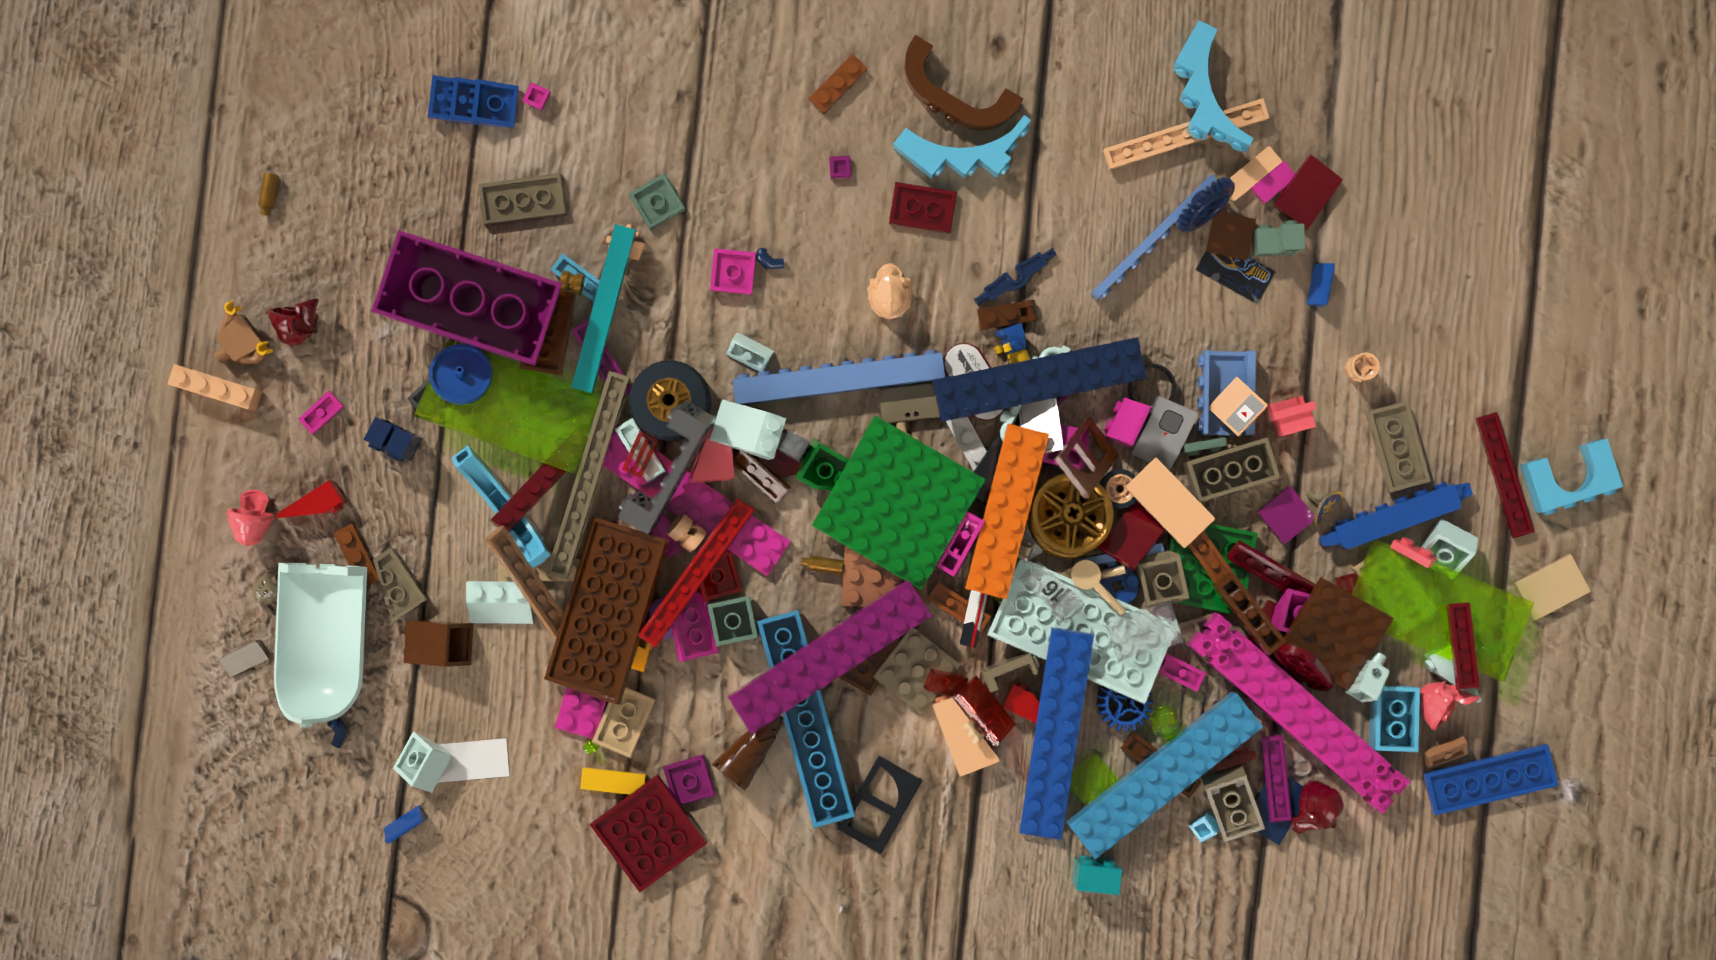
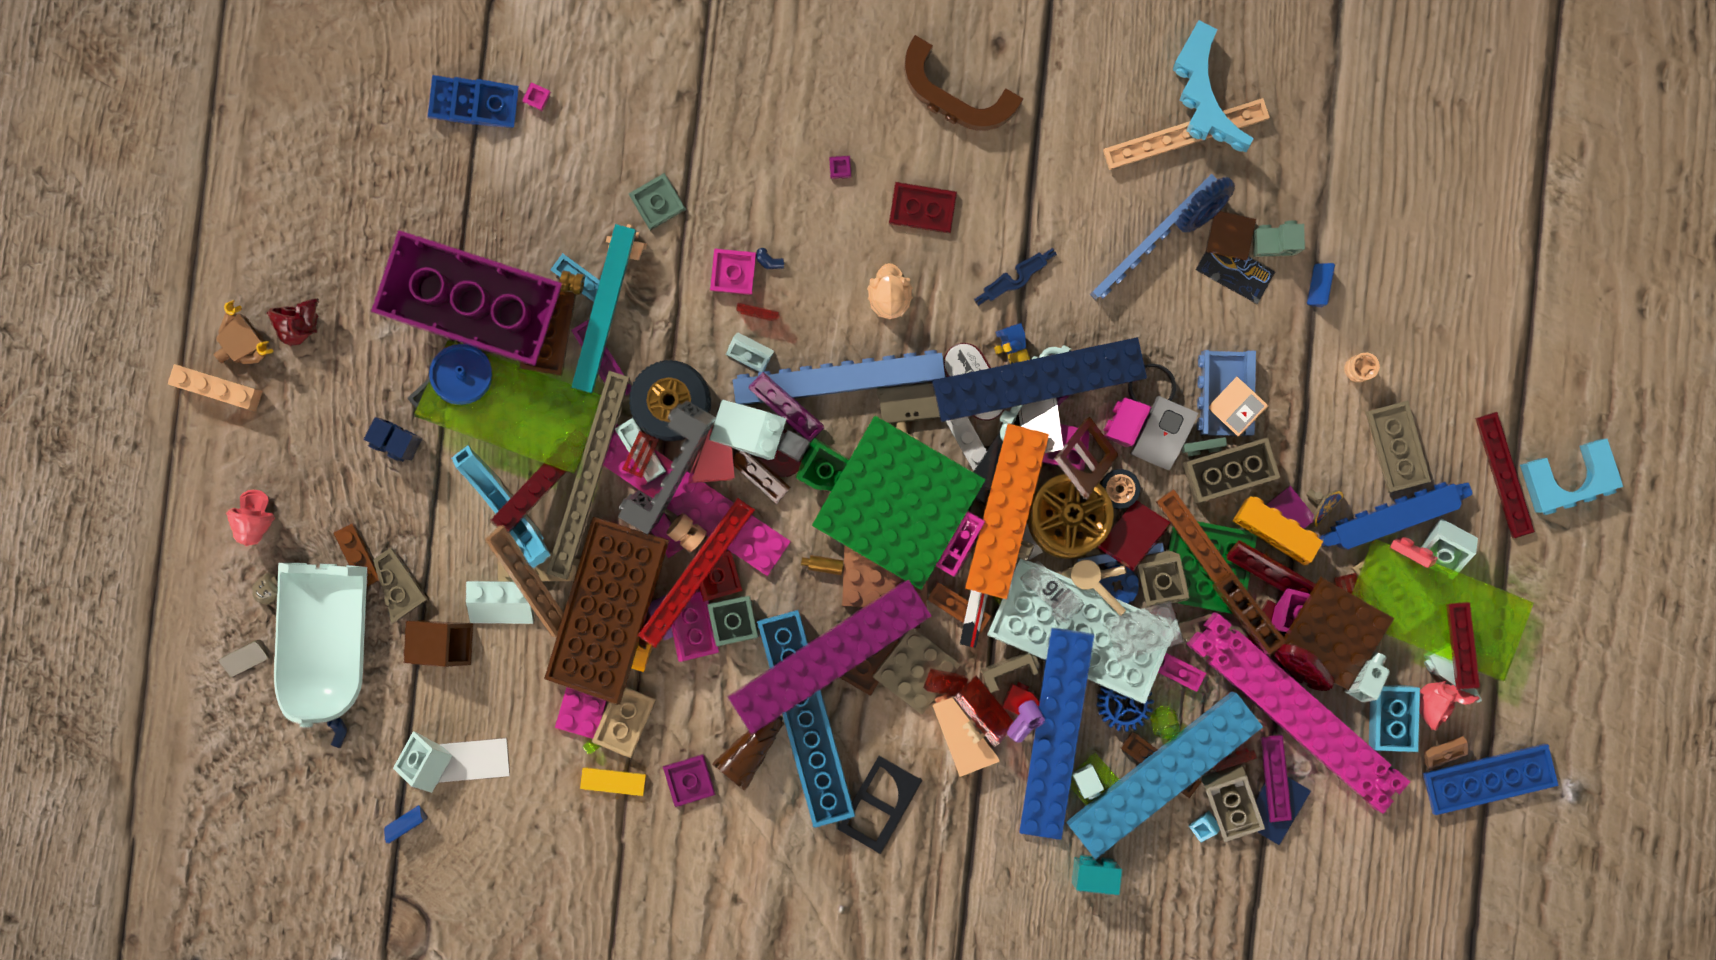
(268, 193): pearl gold cylinder -> none
(321, 412): dark pink plate -> none
(322, 500): red slope -> none
(522, 199): dark tan tile -> none
(648, 833): dark red plate -> none
(758, 312): none -> clear red tile
(786, 406): none -> magenta tile
(838, 83): dark orange plate -> none
(931, 157): medium azure arch -> none
(1006, 315): reddish brown plate -> none
(1028, 719): none -> medium lavender piece
(1088, 782): none -> light aqua brick
(1169, 502): light nougat tile -> none
(1254, 171): light nougat tile -> none
(1273, 182): dark pink tile -> none
(1277, 530): none -> light orange brick
(1291, 416): coral plate -> none
(1308, 192): dark red tile -> none
(1318, 807): dark red head -> none
(1552, 586): tan tile -> none

